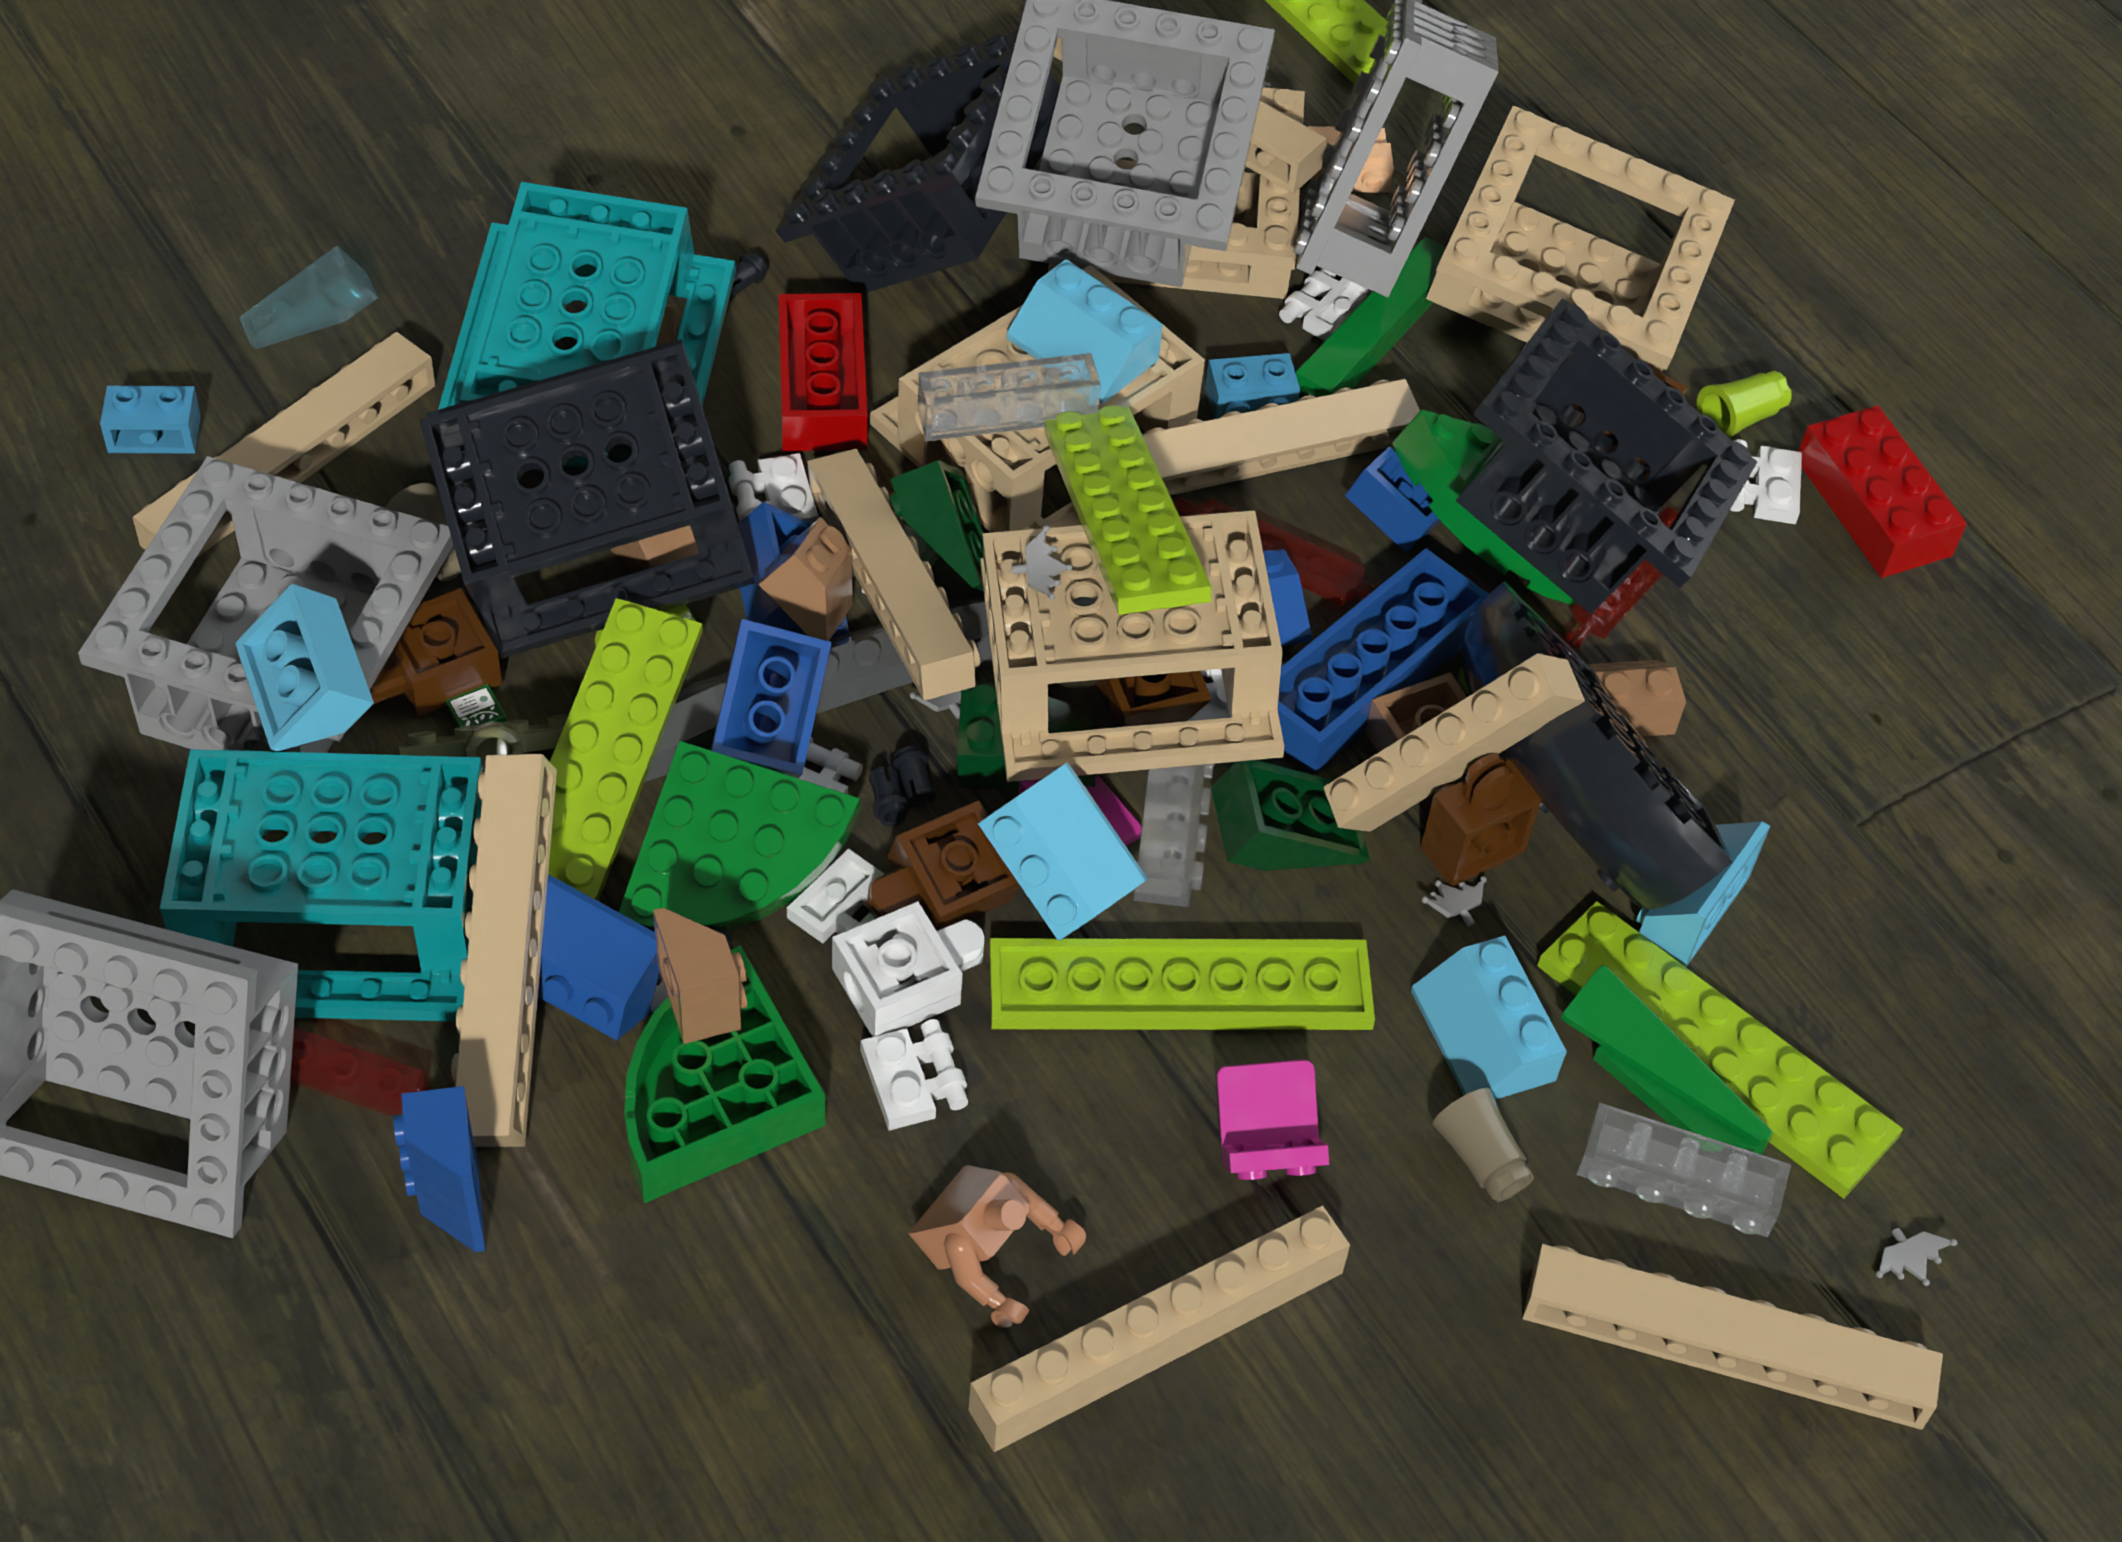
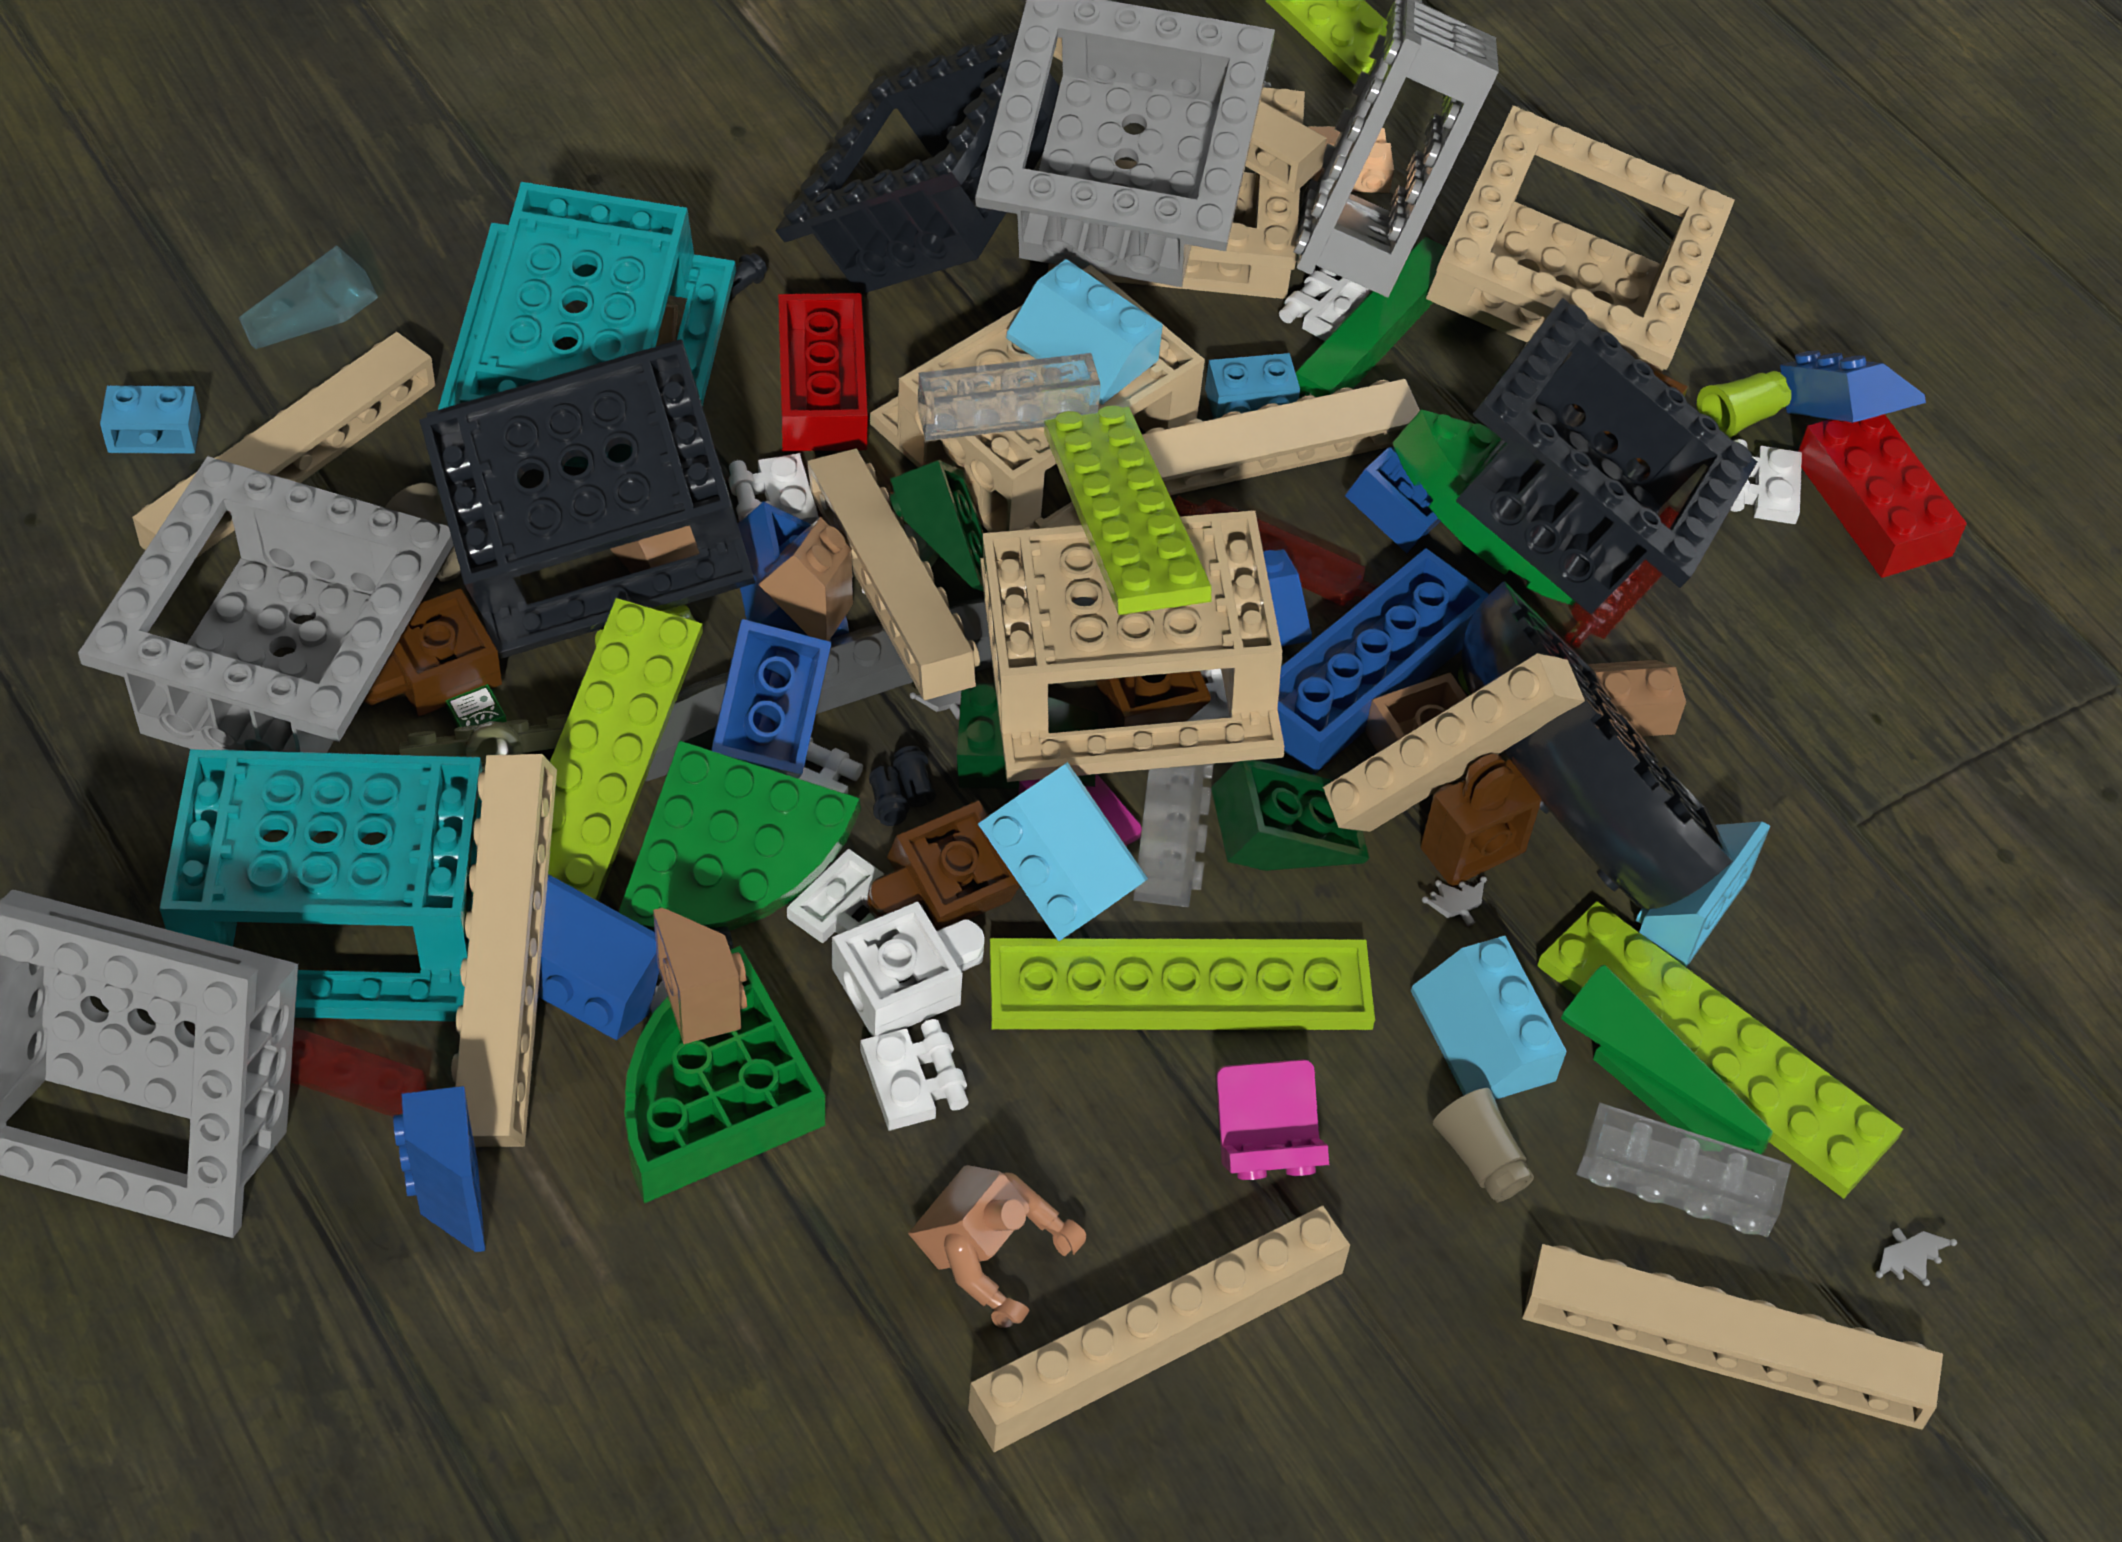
(303, 669): medium azure slope -> none
(1040, 566): light grey piece -> none
(1845, 387): none -> blue slope

